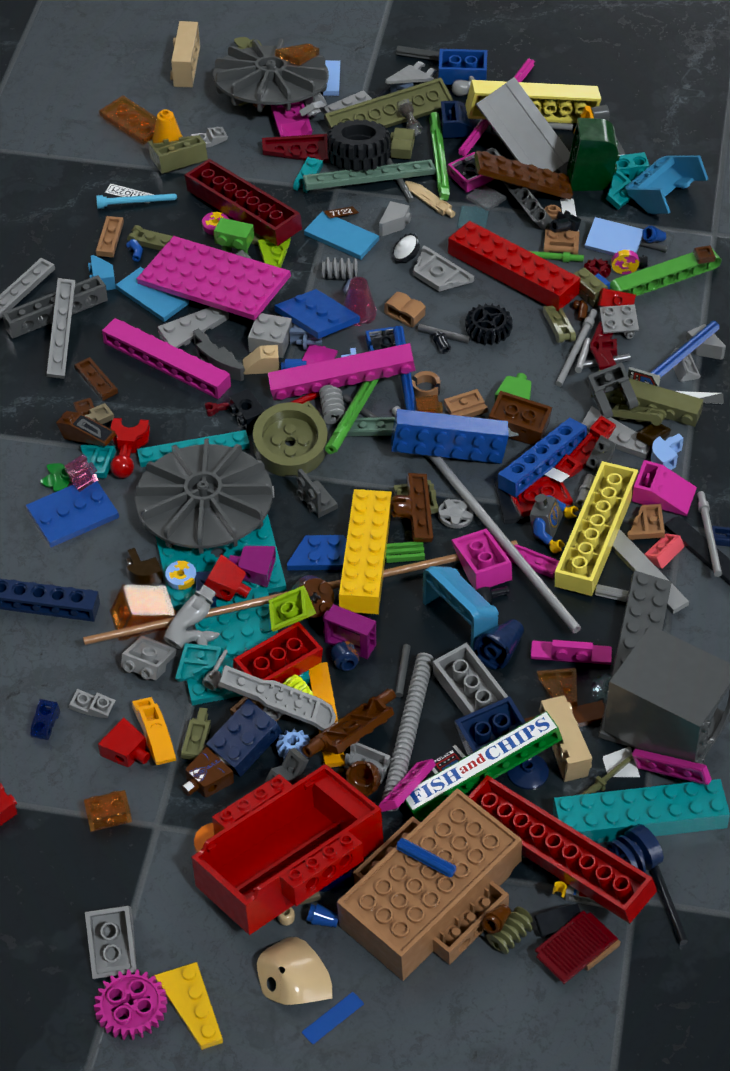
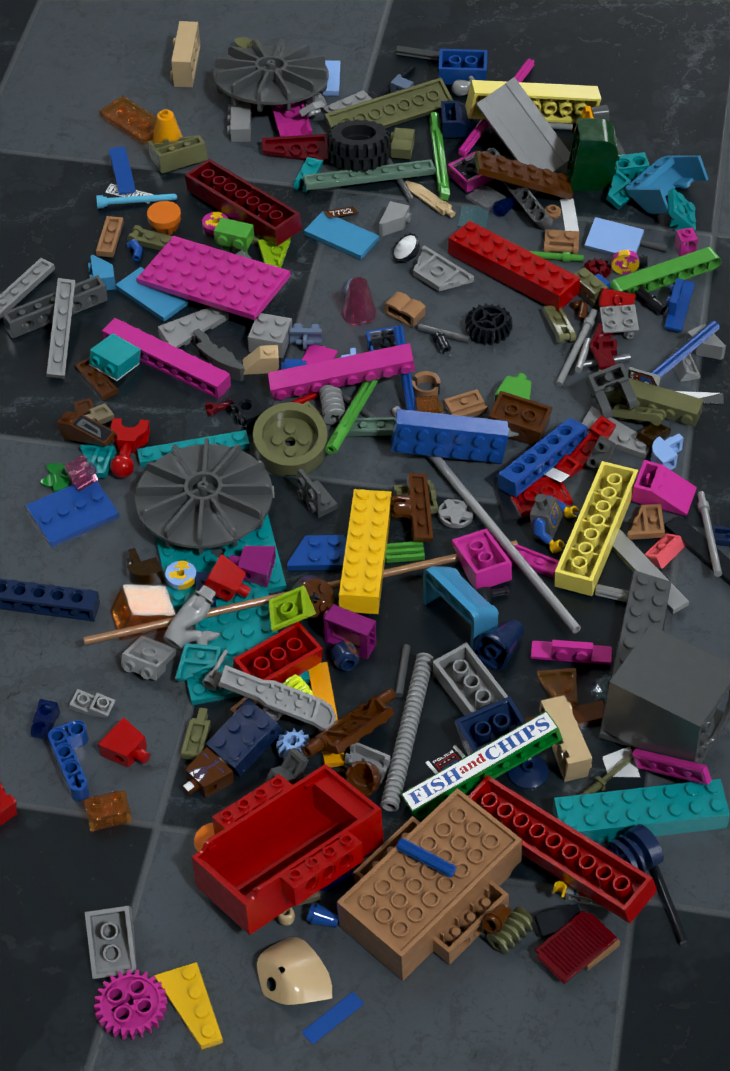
(65, 747): none -> blue beam
(114, 357): none -> teal piece
(121, 170): none -> blue slope
(154, 730): light orange slope -> none
(164, 217): none -> orange piece
(213, 136): light grey slope -> none
(239, 122): none -> light grey brick
(297, 54): clear orange wing -> none
(317, 313): blue plate -> none
(339, 268): light grey piece -> none
(406, 109): clear piece -> none
(407, 785): dark pink tile -> none
(412, 74): light grey flag -> none
(503, 206): none -> clear blue cone
(565, 222): black bar -> none
(584, 490): light grey pin -> none
(651, 301): none -> black axle
(653, 234): blue cone -> none
(676, 207): none -> teal piece
(678, 304): none -> blue bracket
(685, 241): none -> dark pink brick
(704, 254): reddish brown tile -> none

